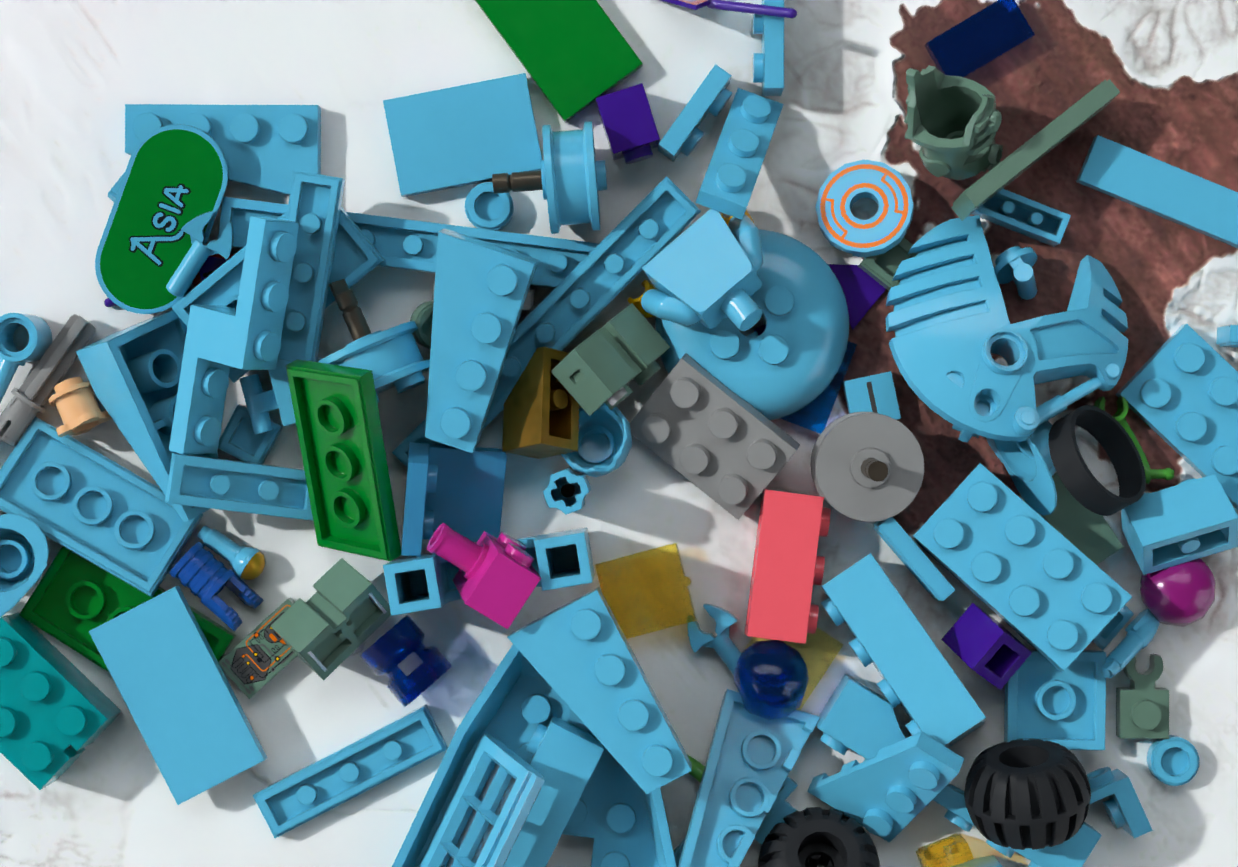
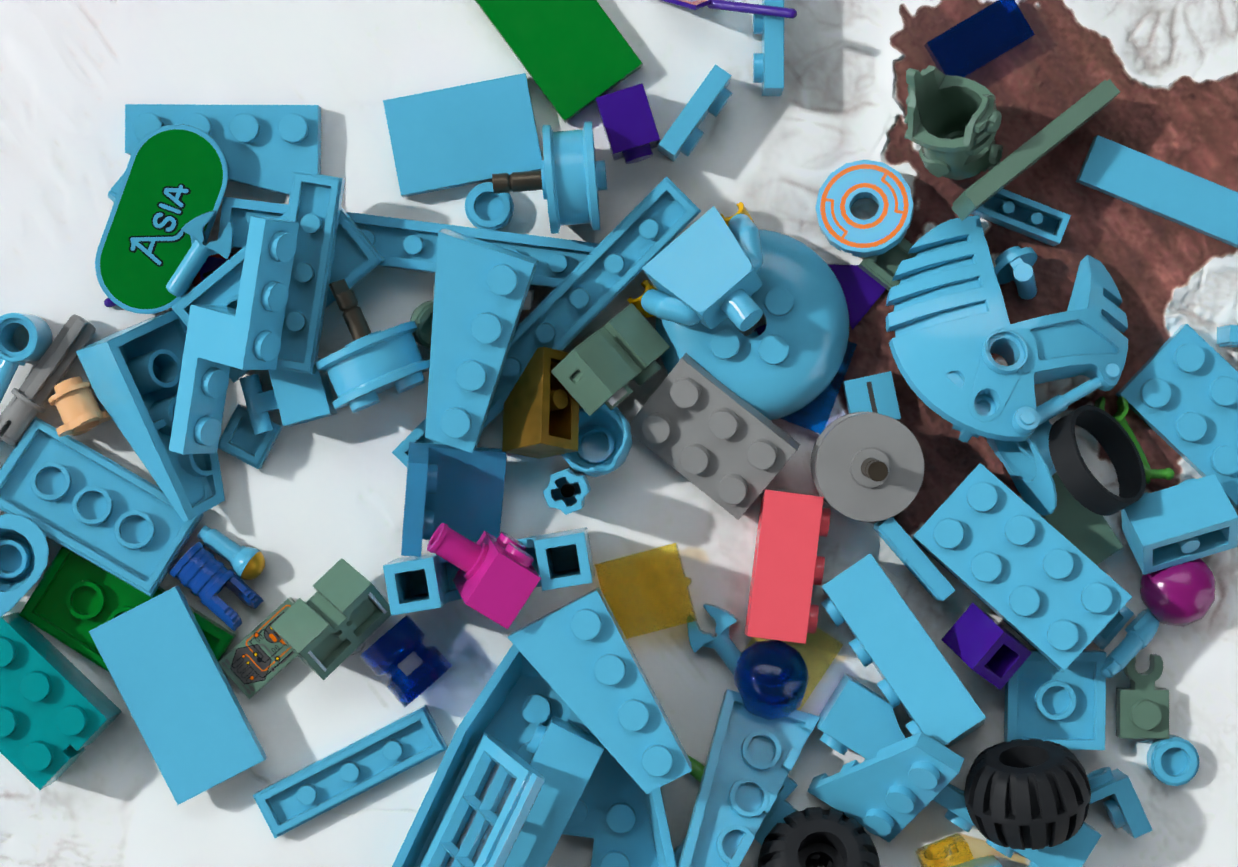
(238, 486): medium azure plate -> none
(344, 458): green tile -> none
(739, 154): medium azure plate -> none

